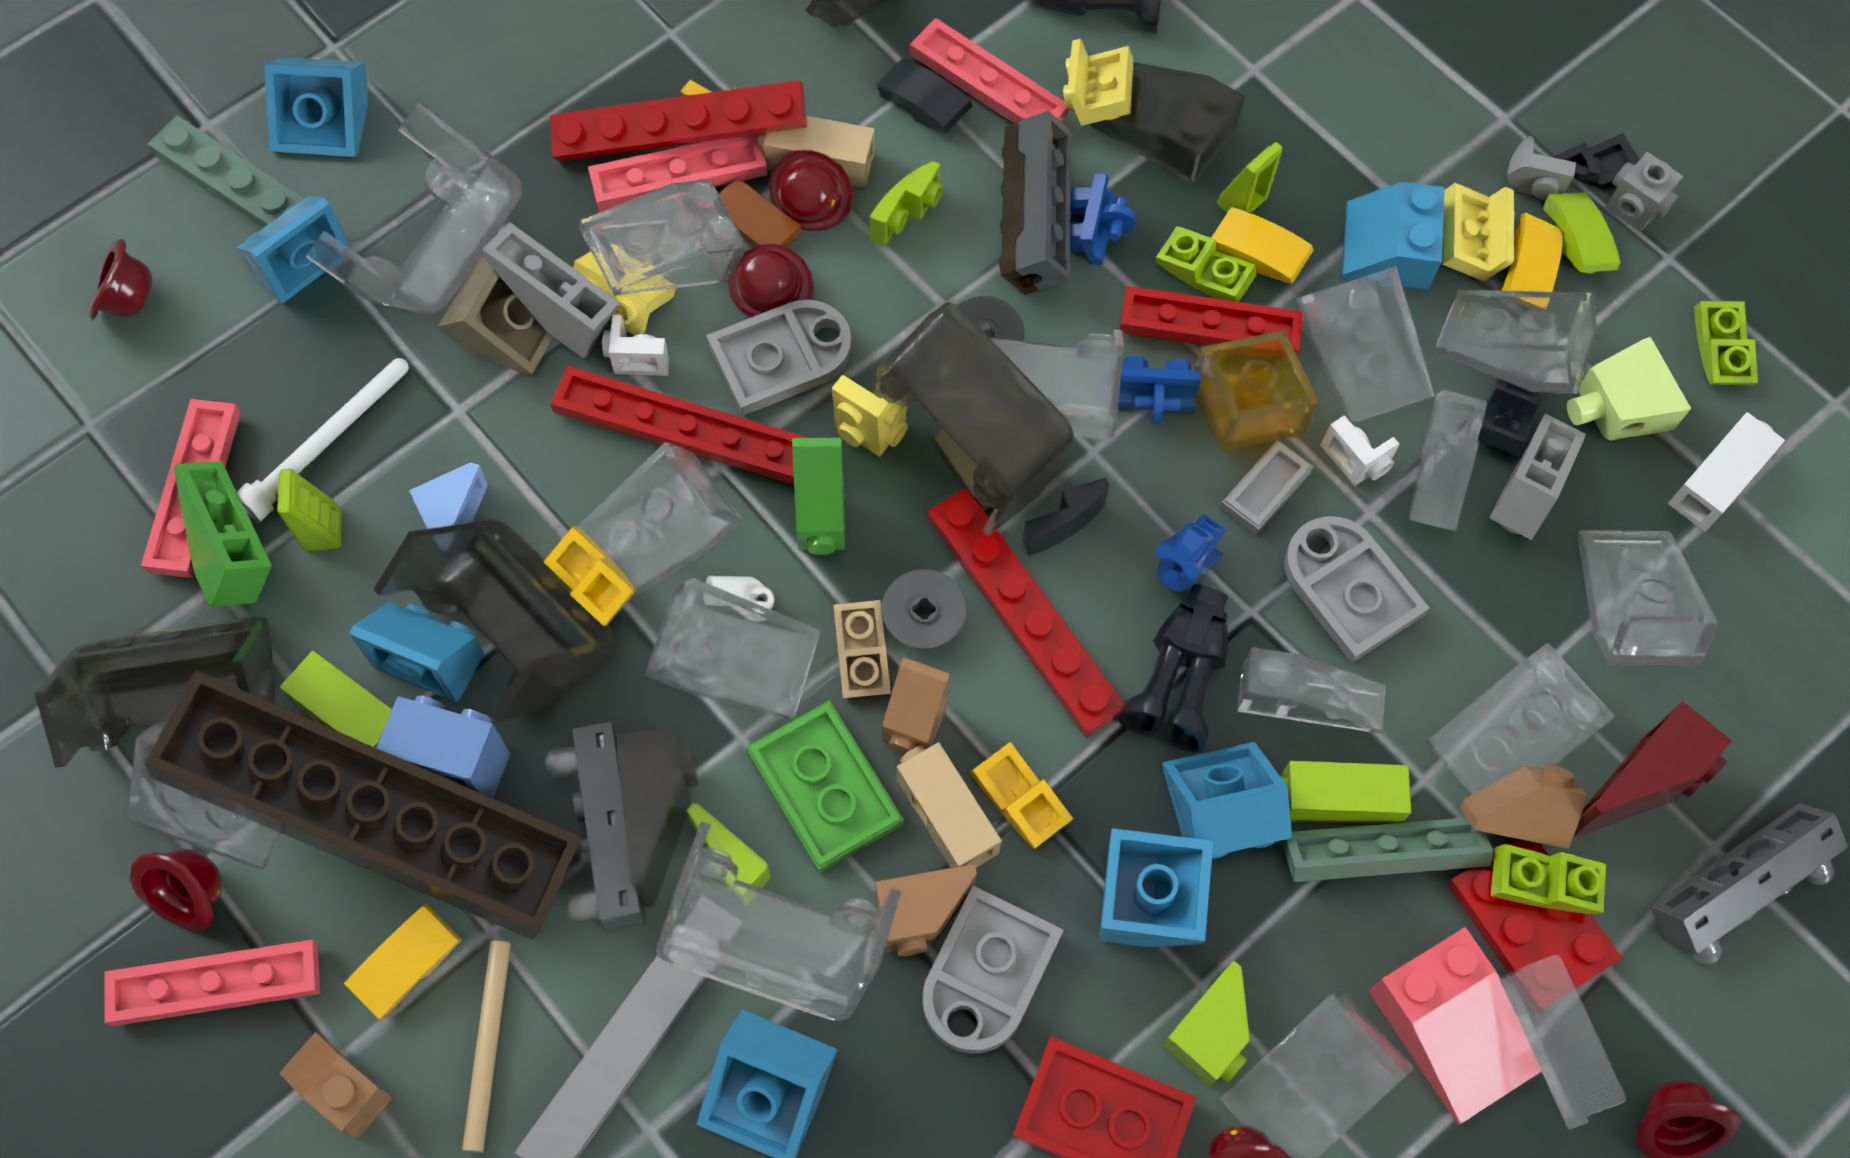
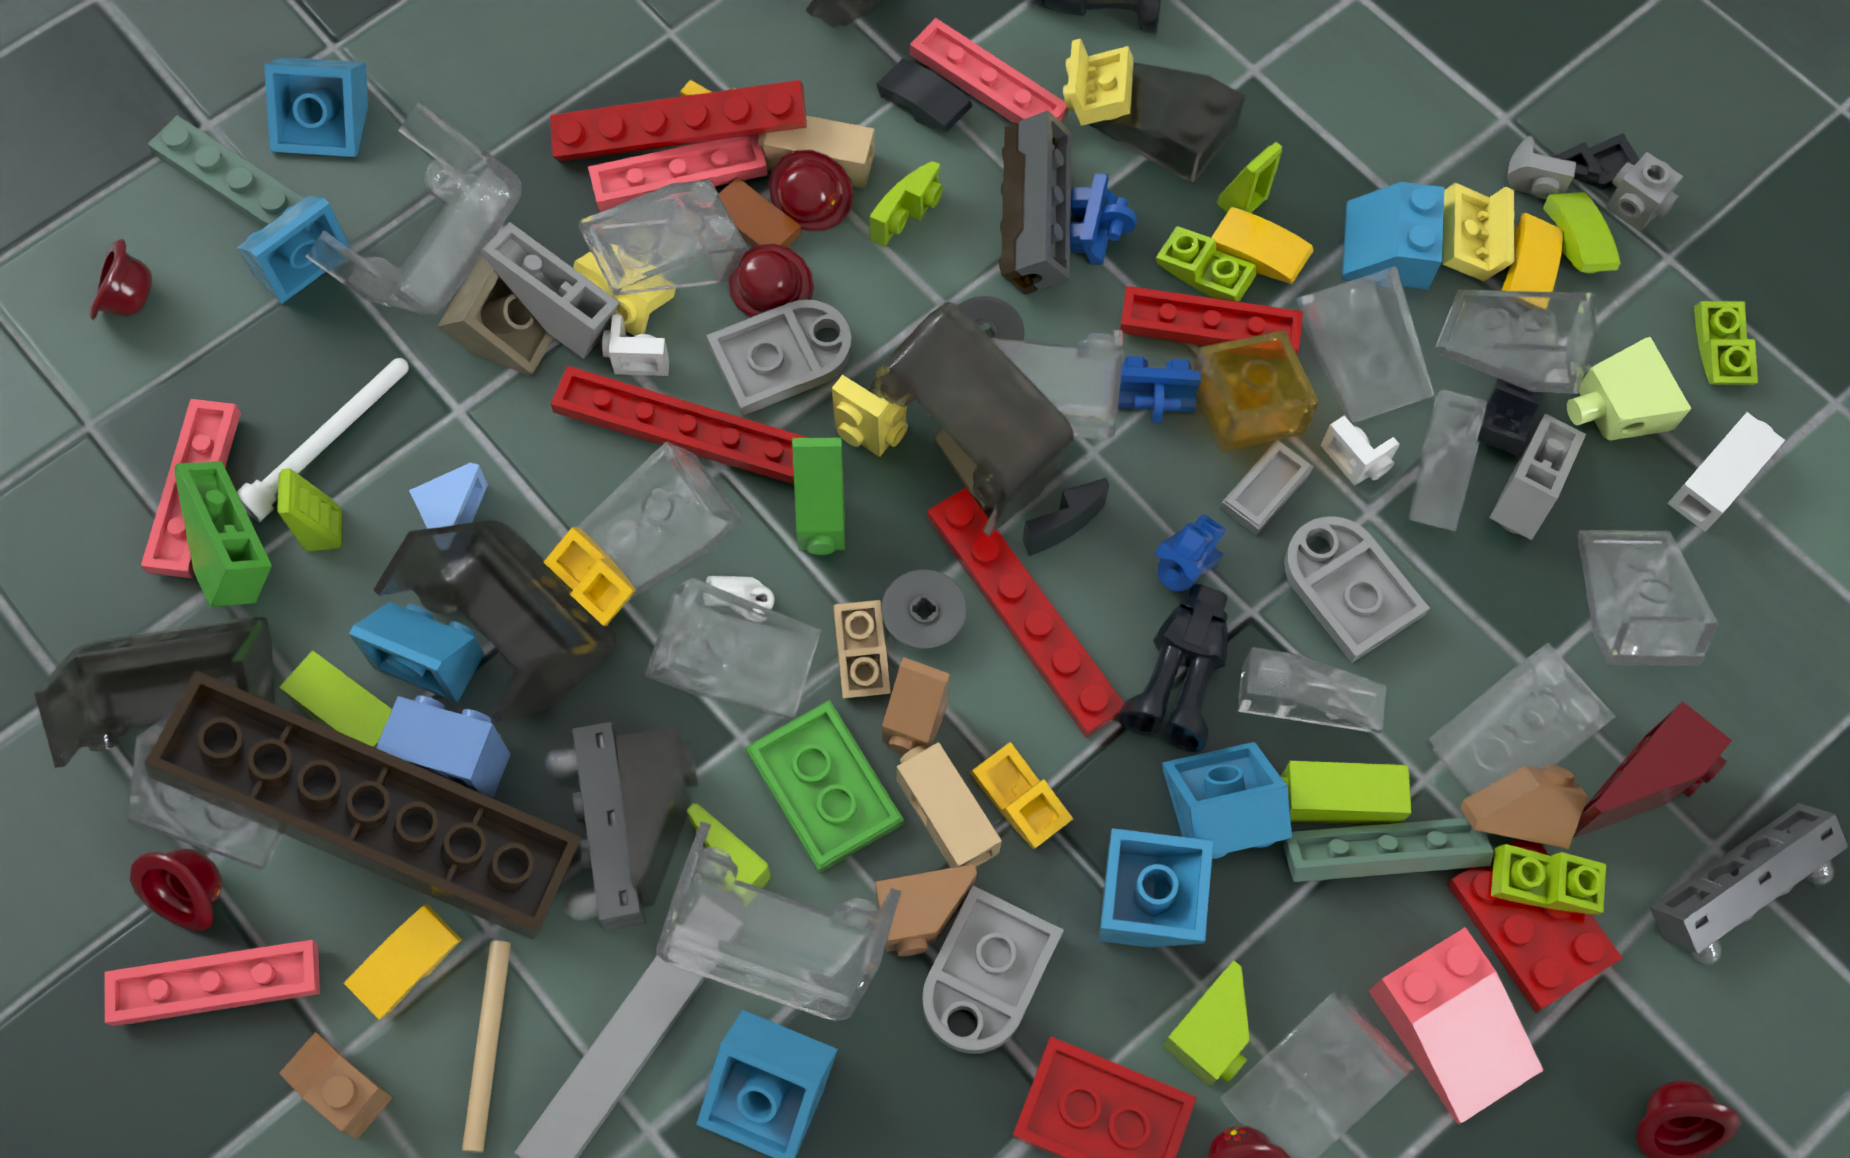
(1563, 1040): clear panel -> none

